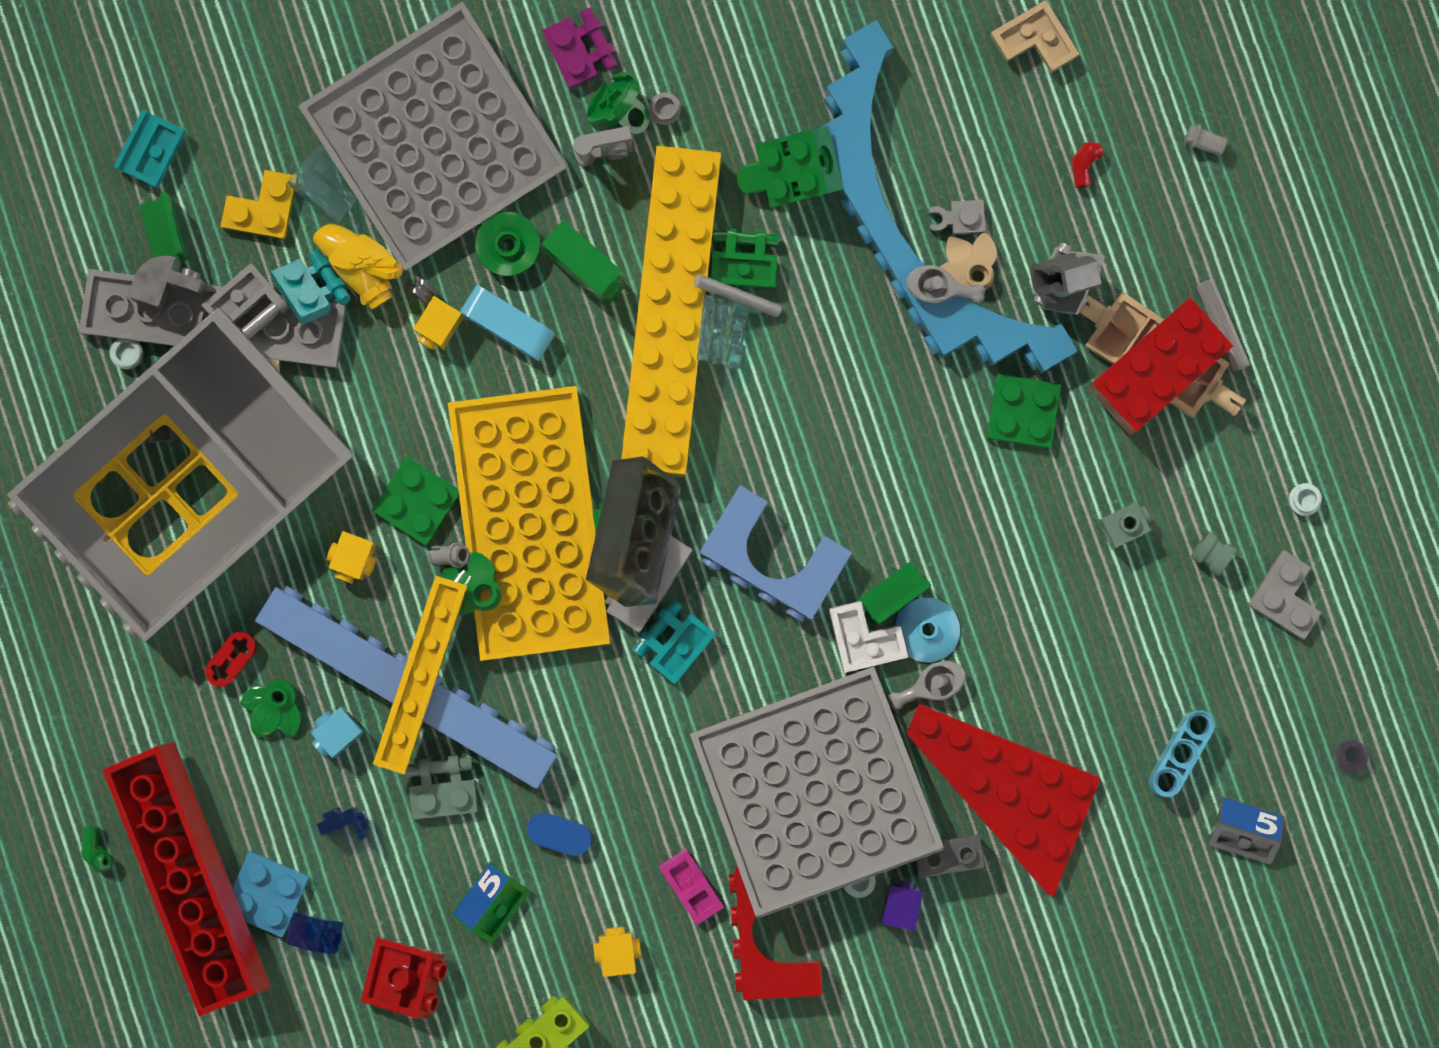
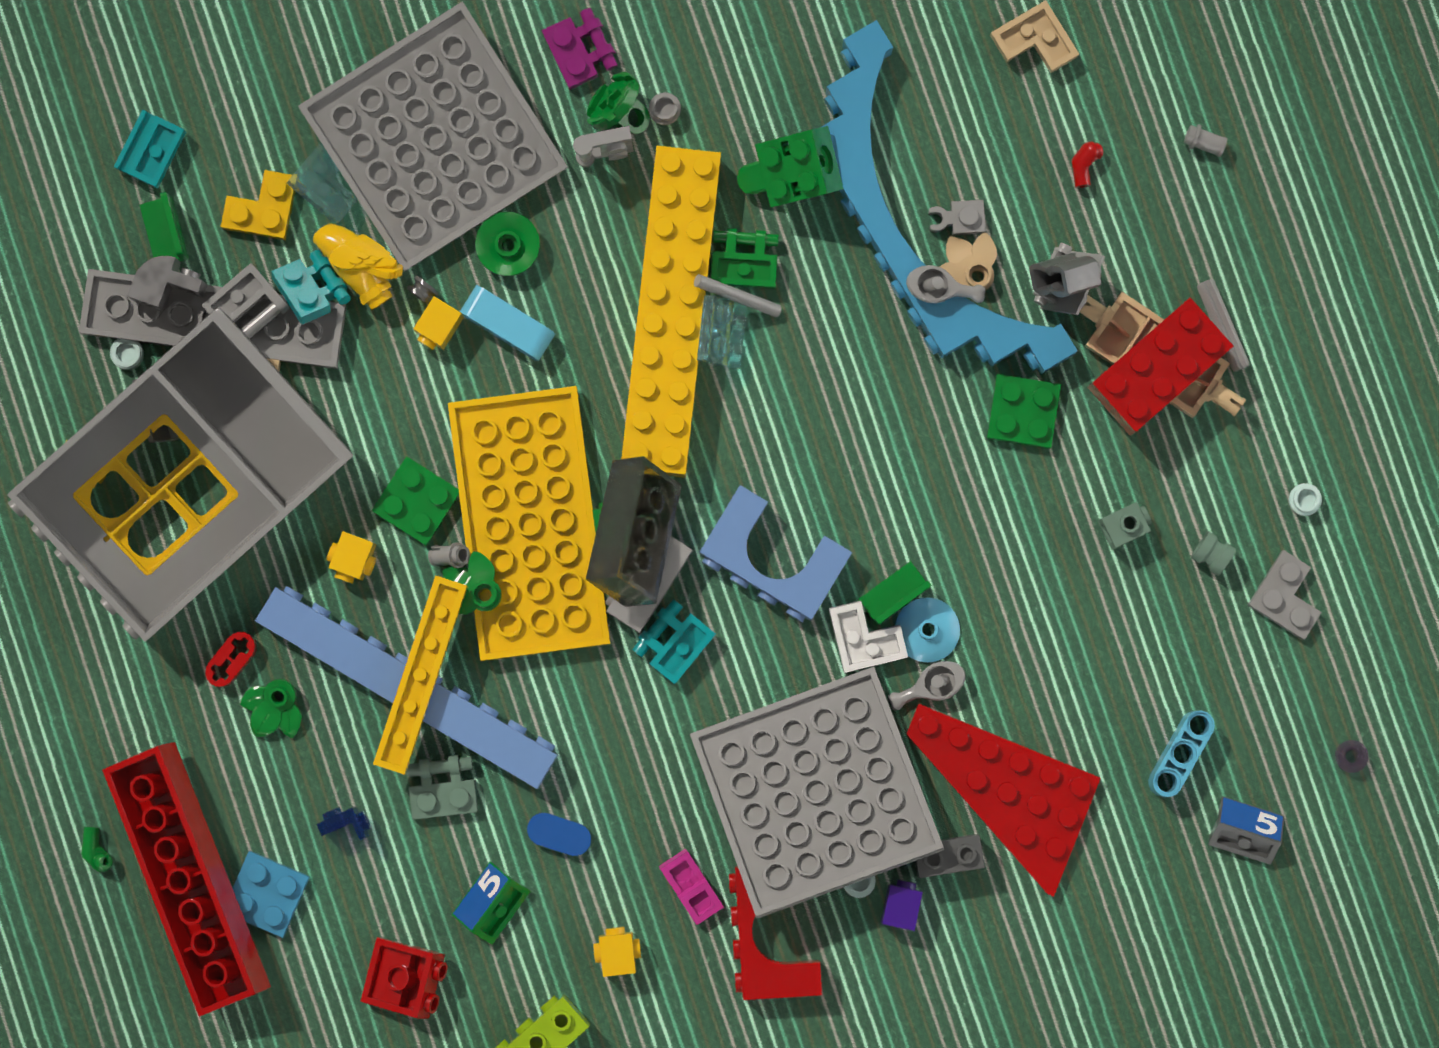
(315, 933): clear blue bracket -> none
(335, 732): medium azure brick -> none
(583, 263): green brick -> none

